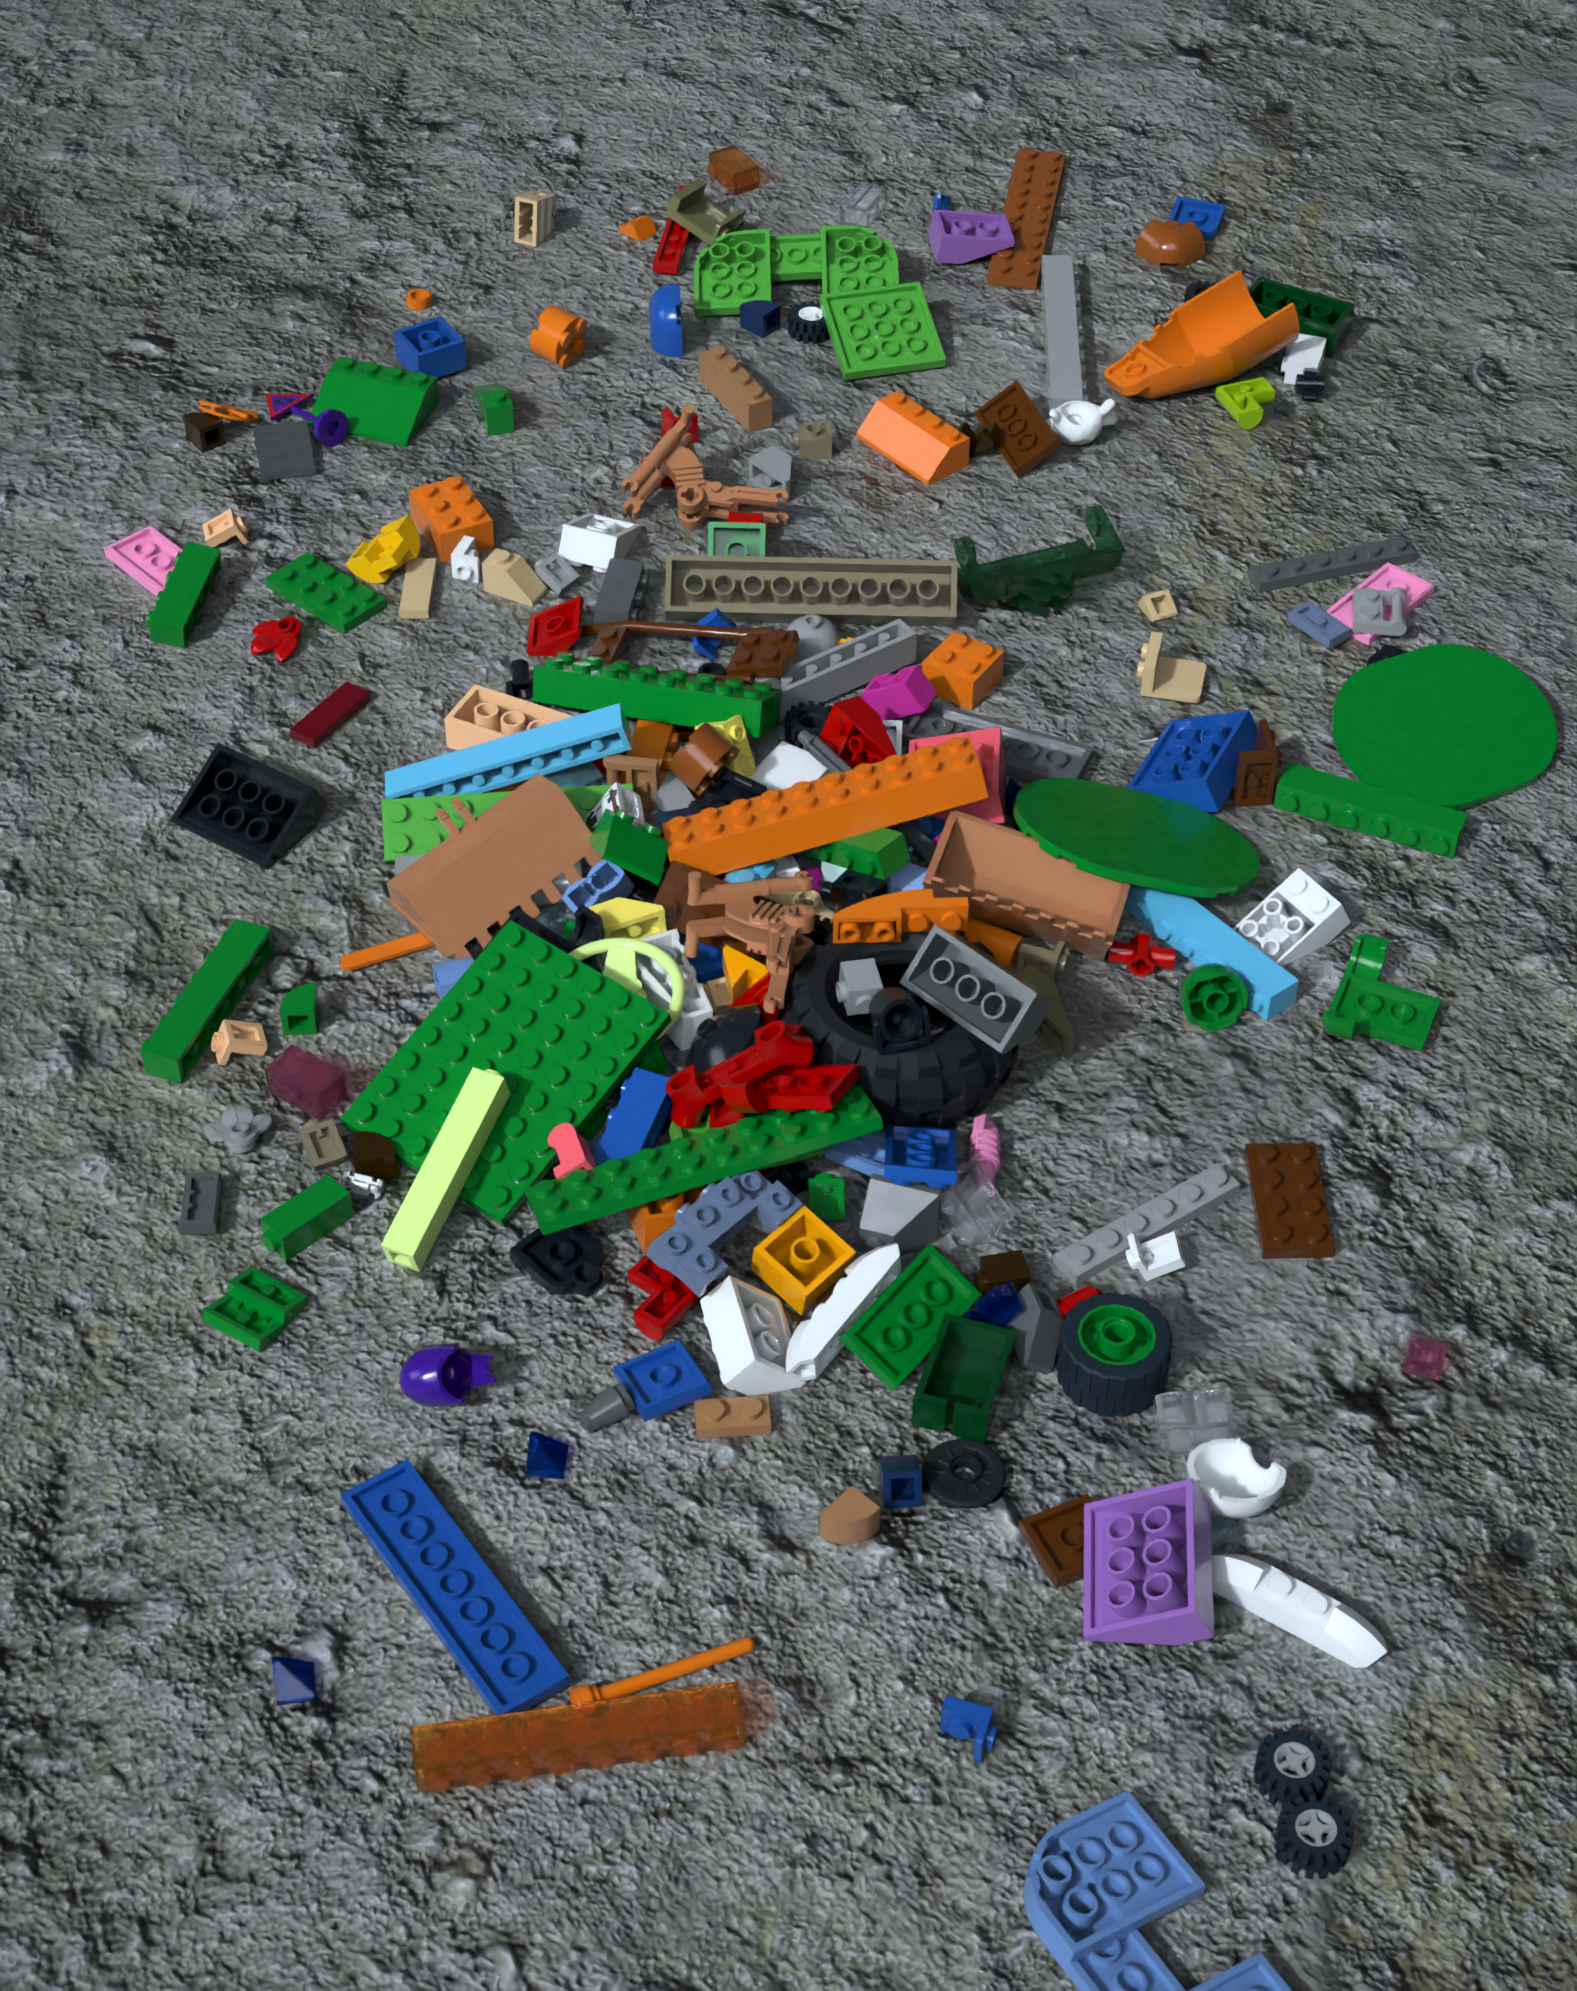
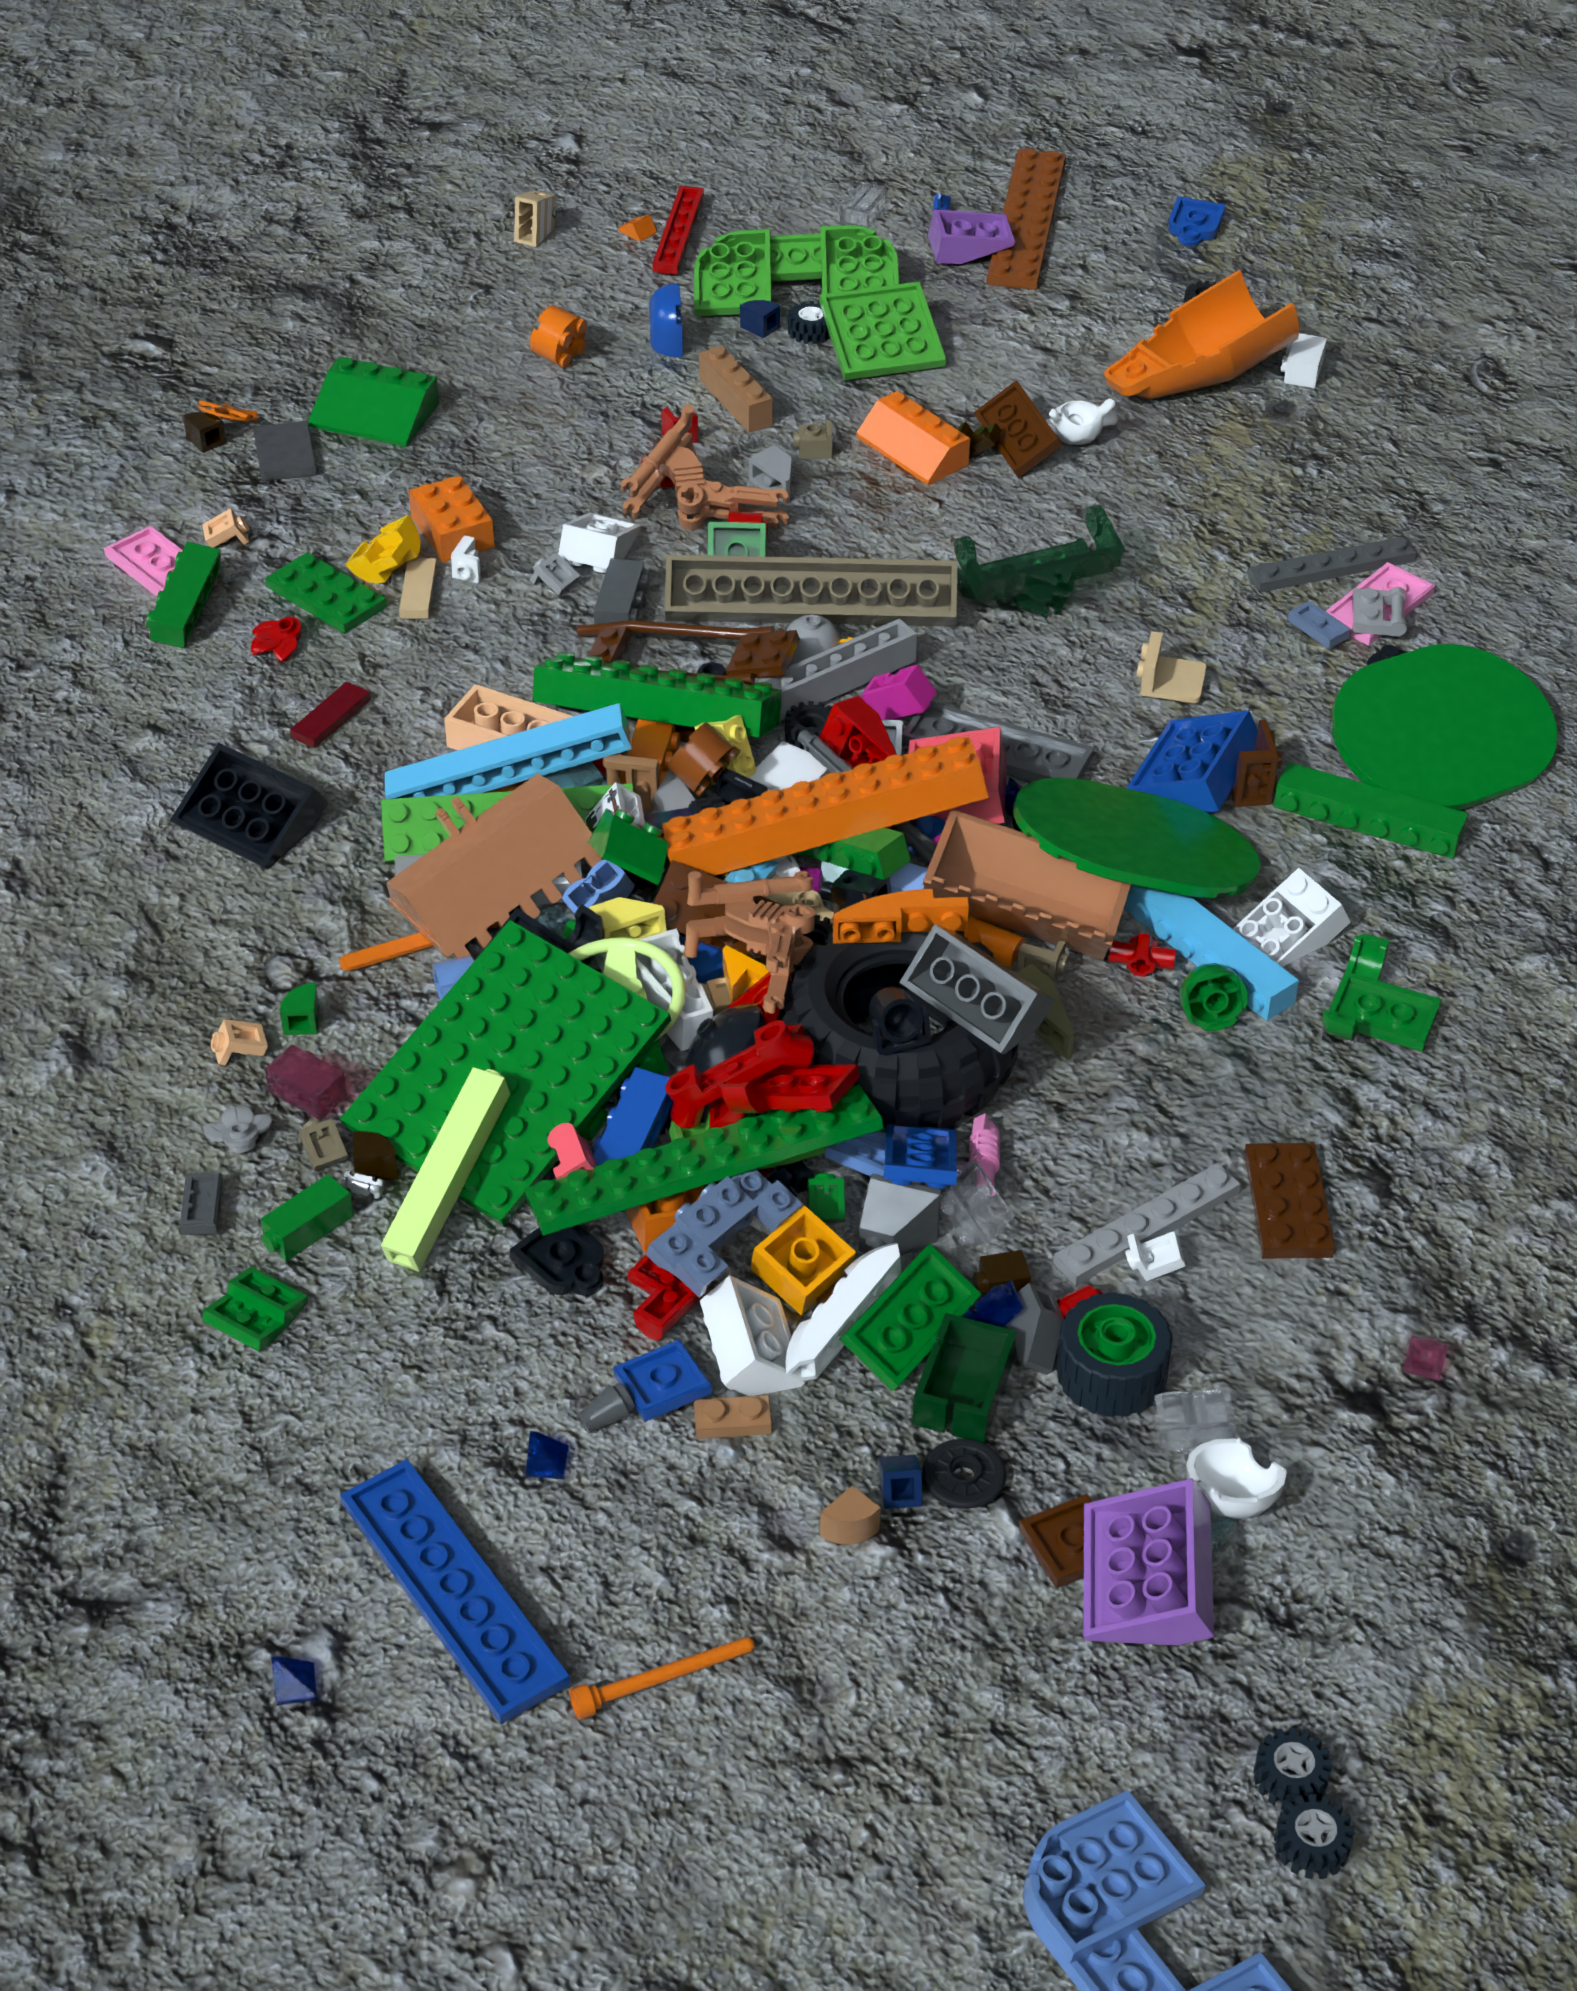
(207, 1000): green brick -> none
(329, 426): dark purple piece -> none
(419, 299): orange tile -> none
(430, 348): blue brick -> none
(439, 1374): dark purple helmet -> none
(495, 408): green slope -> none
(511, 578): tan slope -> none
(521, 684): black piece -> none
(555, 628): red slope -> none
(578, 1737): clear orange brick -> none
(701, 215): olive panel -> none
(705, 645): blue bracket -> none
(733, 170): clear orange piece -> none
(857, 985): light grey brick -> none
(963, 669): orange brick -> none
(971, 1721): blue bracket -> none
(1062, 331): light grey brick -> none
(1158, 605): tan slope -> none
(1170, 243): dark orange brick -> none
(1244, 399): lime brick -> none
(1297, 1609): white brick -> none
(1309, 384): black gear -> none
(1316, 313): dark green brick -> none

